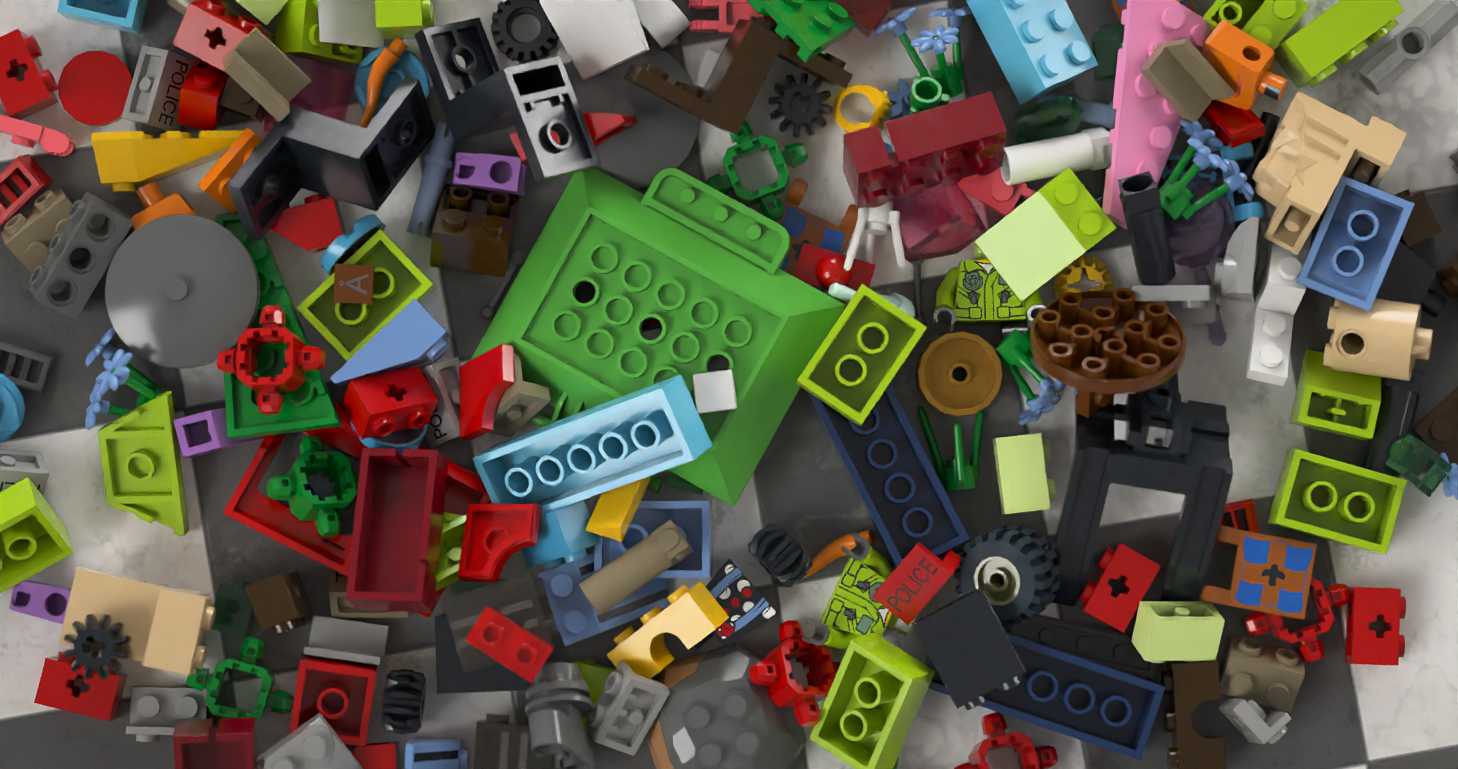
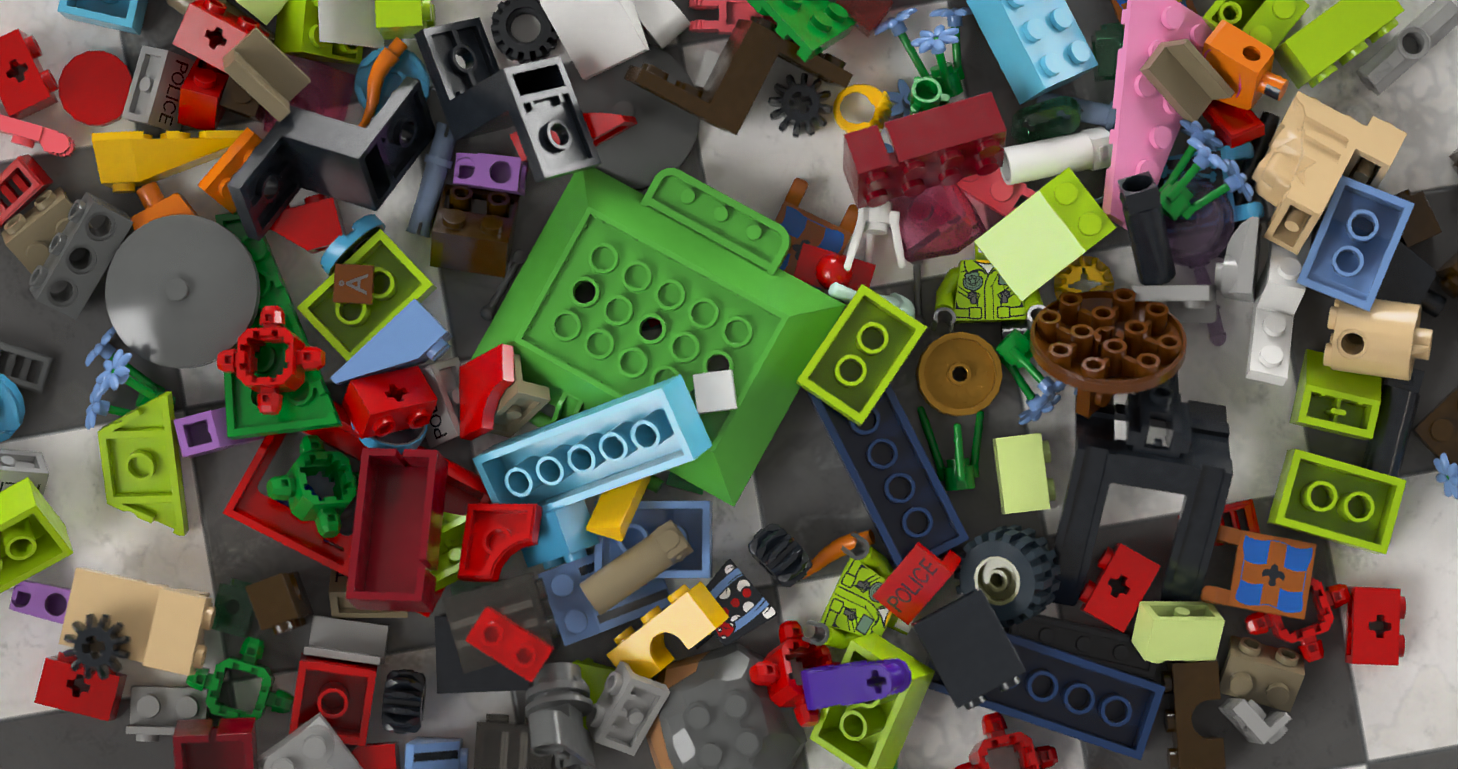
(792, 156): green piece -> none
(854, 682): none -> dark purple piece
(1411, 457): clear green brick -> none

